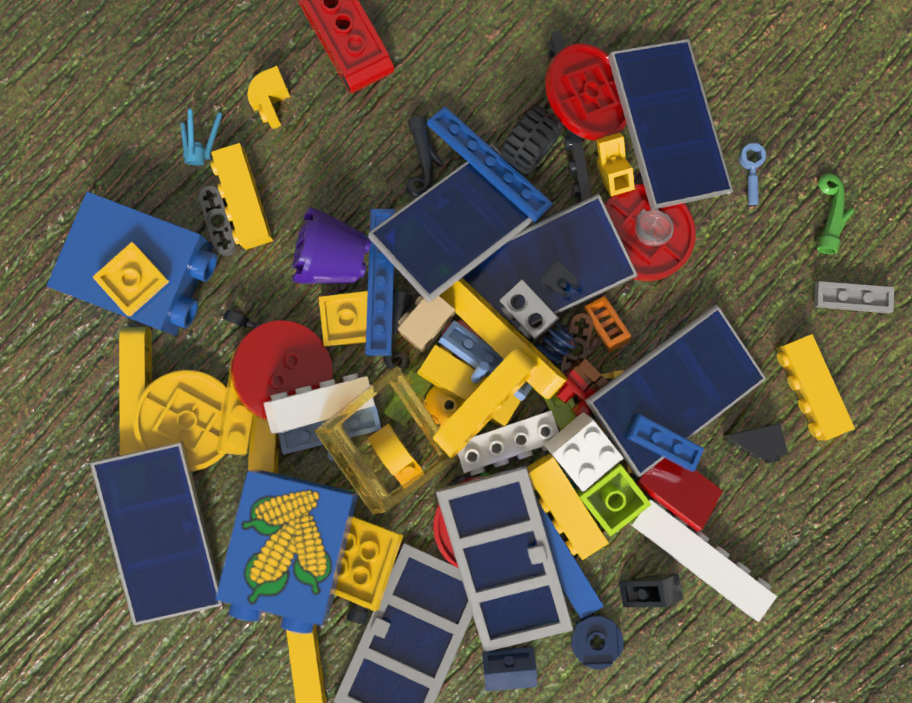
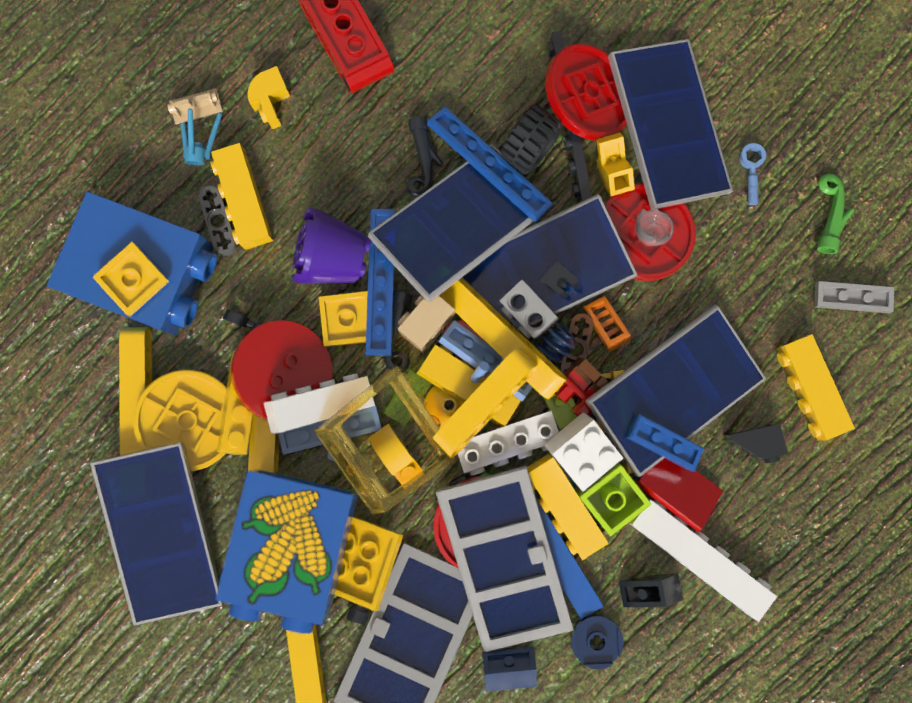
(202, 104): none -> tan hinge

